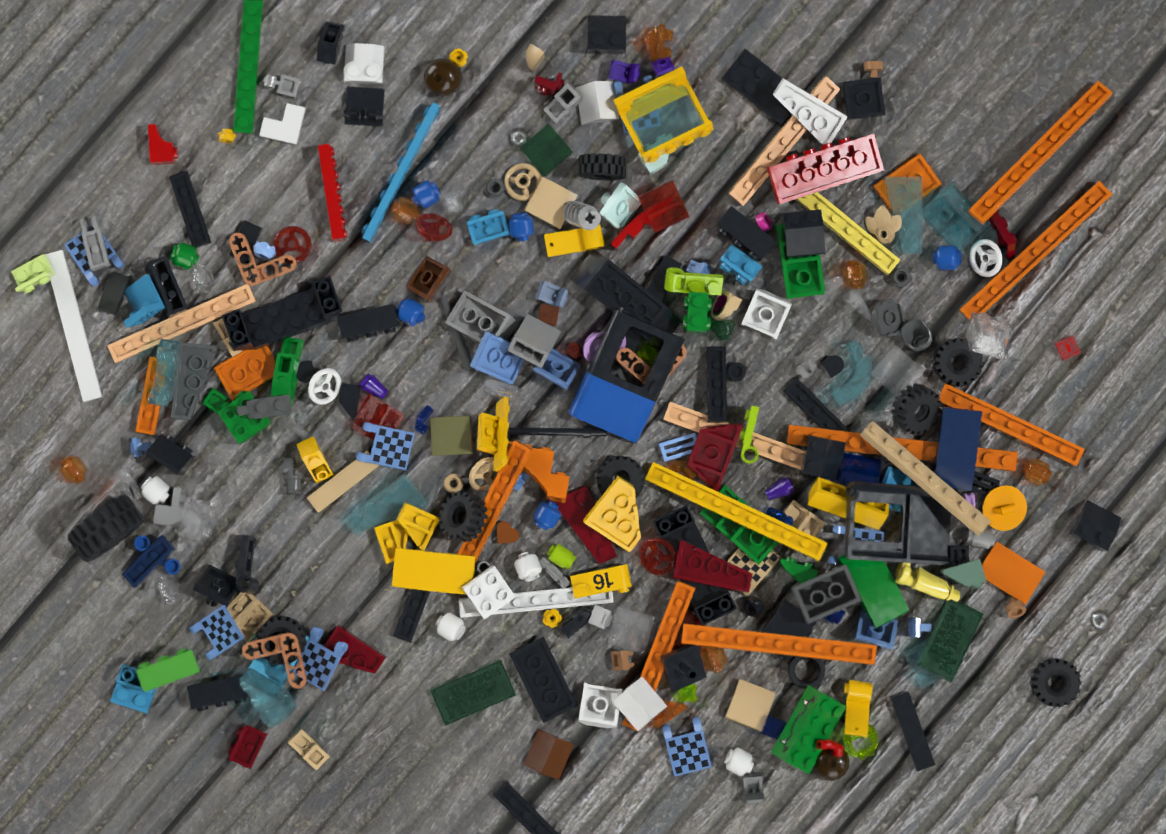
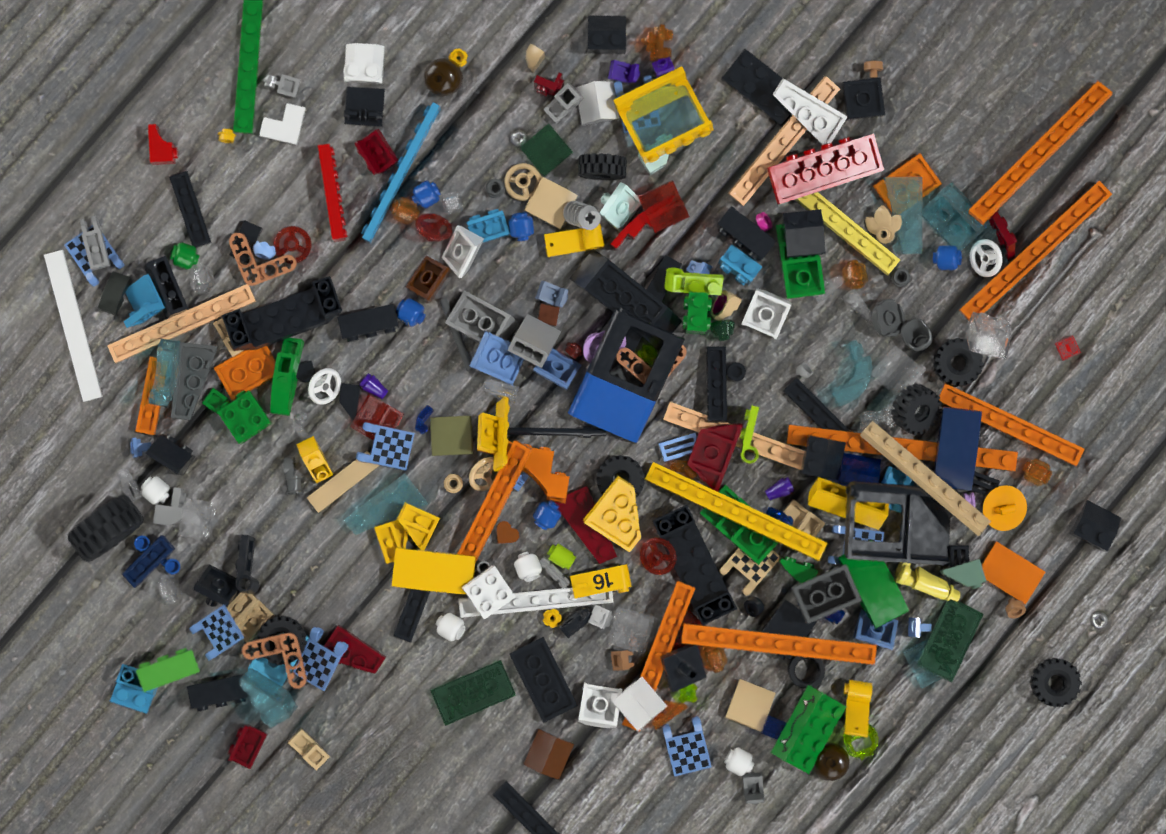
(33, 273): yellowish green bracket -> none
(72, 469): clear orange head -> none
(266, 407): dark grey hinge -> none
(330, 43): black slope -> none
(376, 152): none -> dark red bracket
(453, 515): black tyre -> none
(461, 250): none -> white slope
(705, 568): dark red wing -> none
(830, 744): red arm -> none
(833, 365): black tile -> none
(912, 731): black tile -> none
(984, 540): light grey brick -> none

